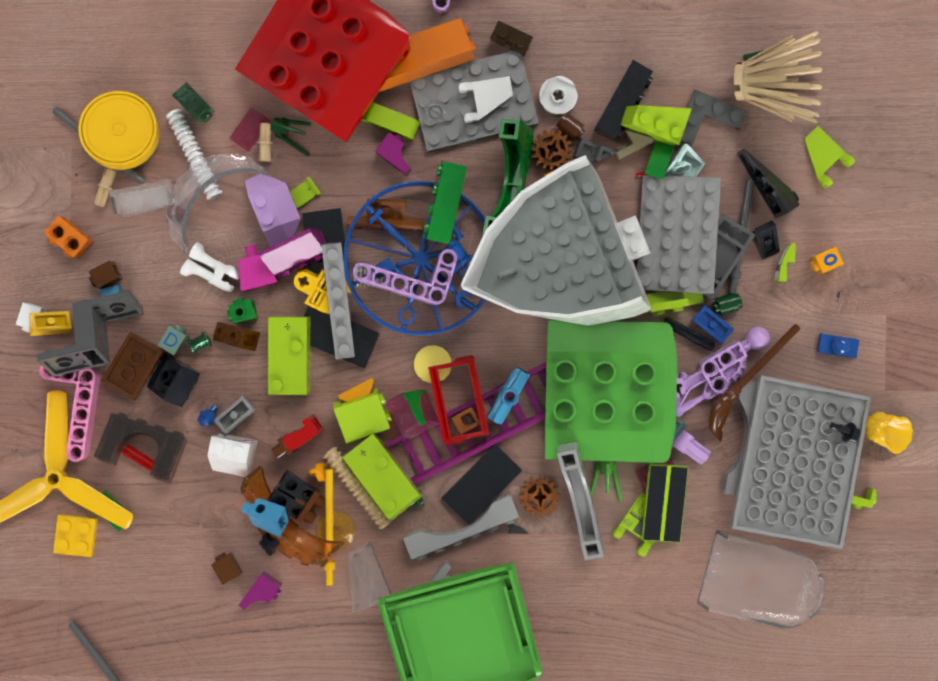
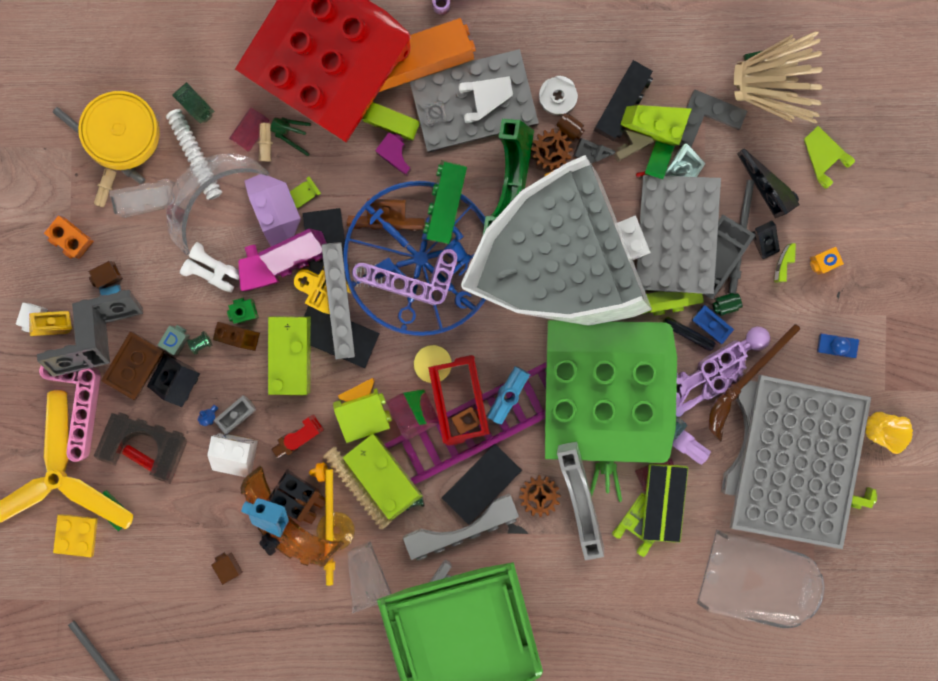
(263, 589): magenta arch -> none
(509, 35): dark brown piece -> none
(848, 432): black piece -> none

